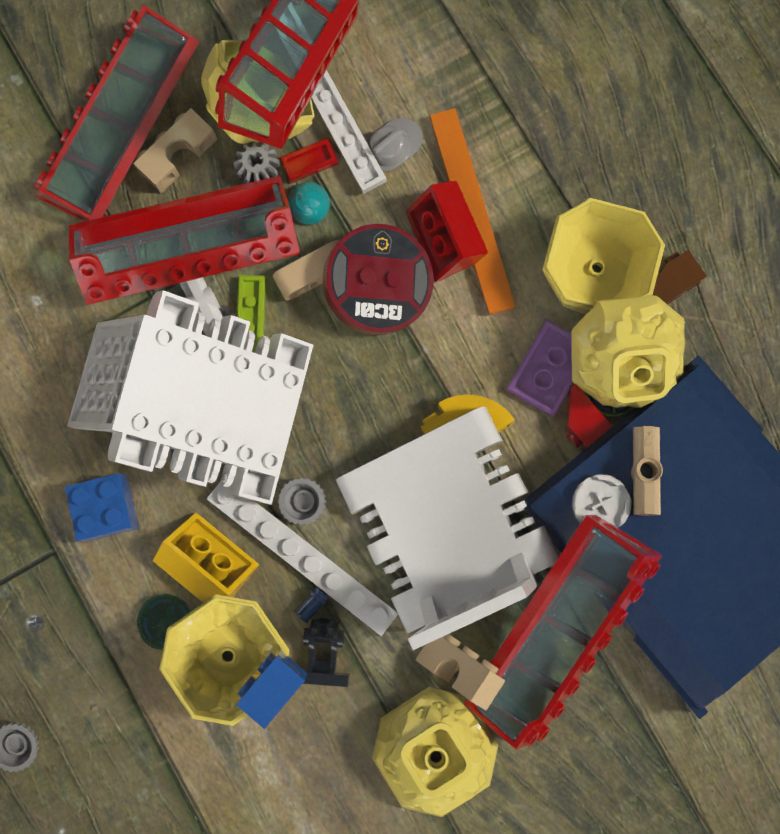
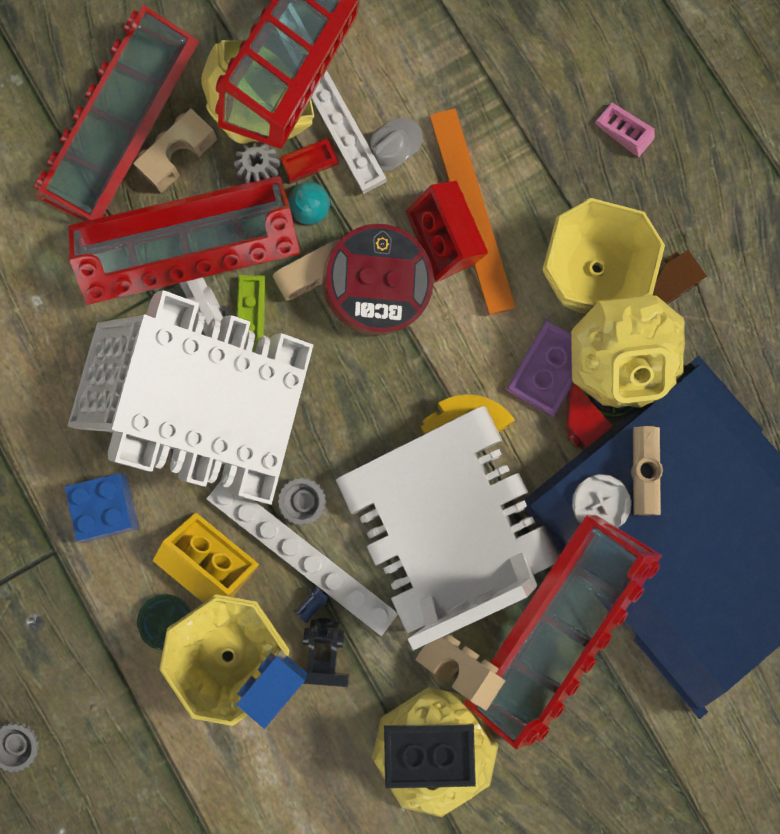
(429, 756): none -> black tile
(641, 128): none -> bright pink slope

